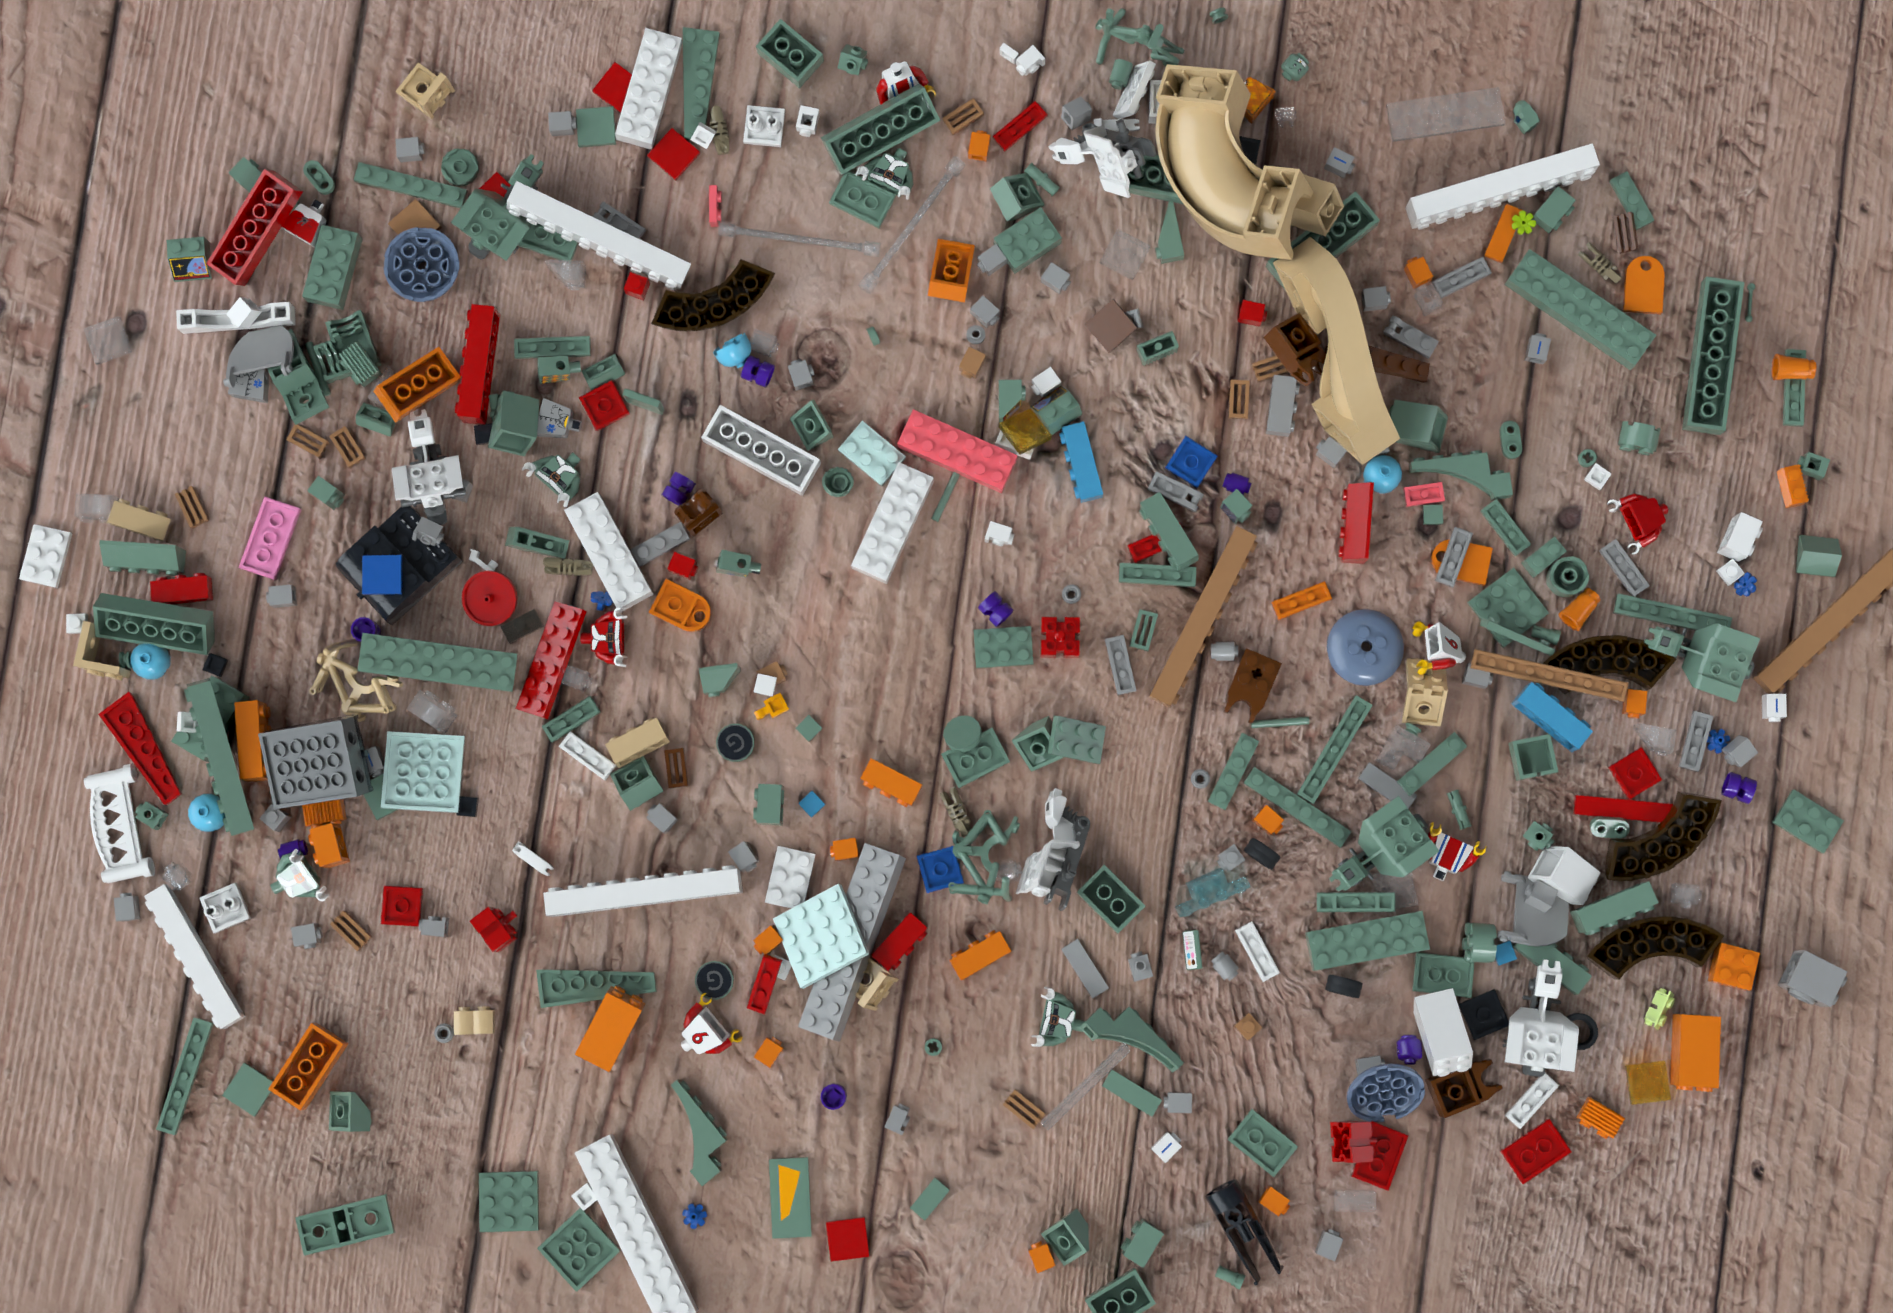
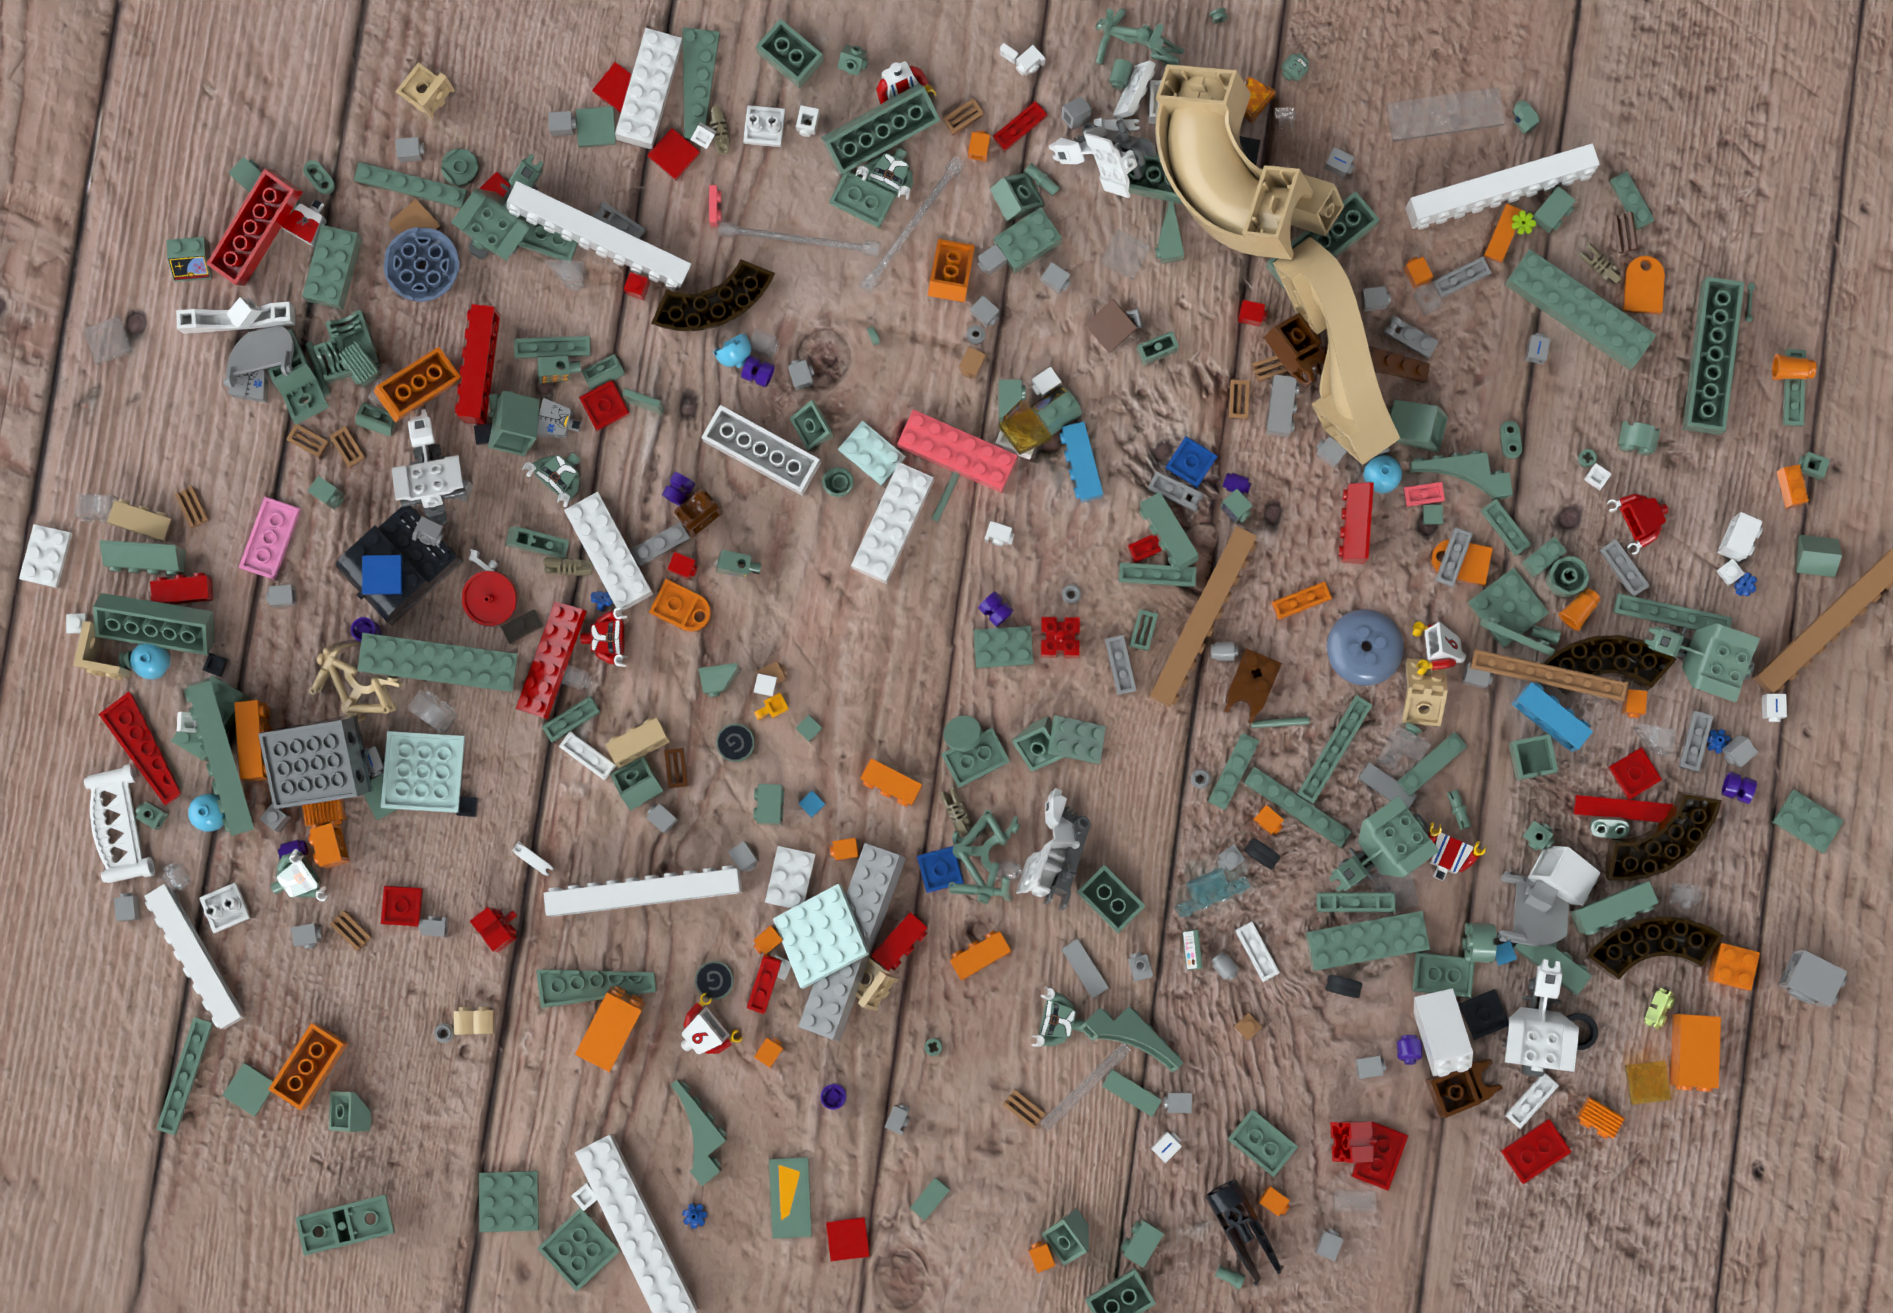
(1385, 1091): sand blue brick -> none

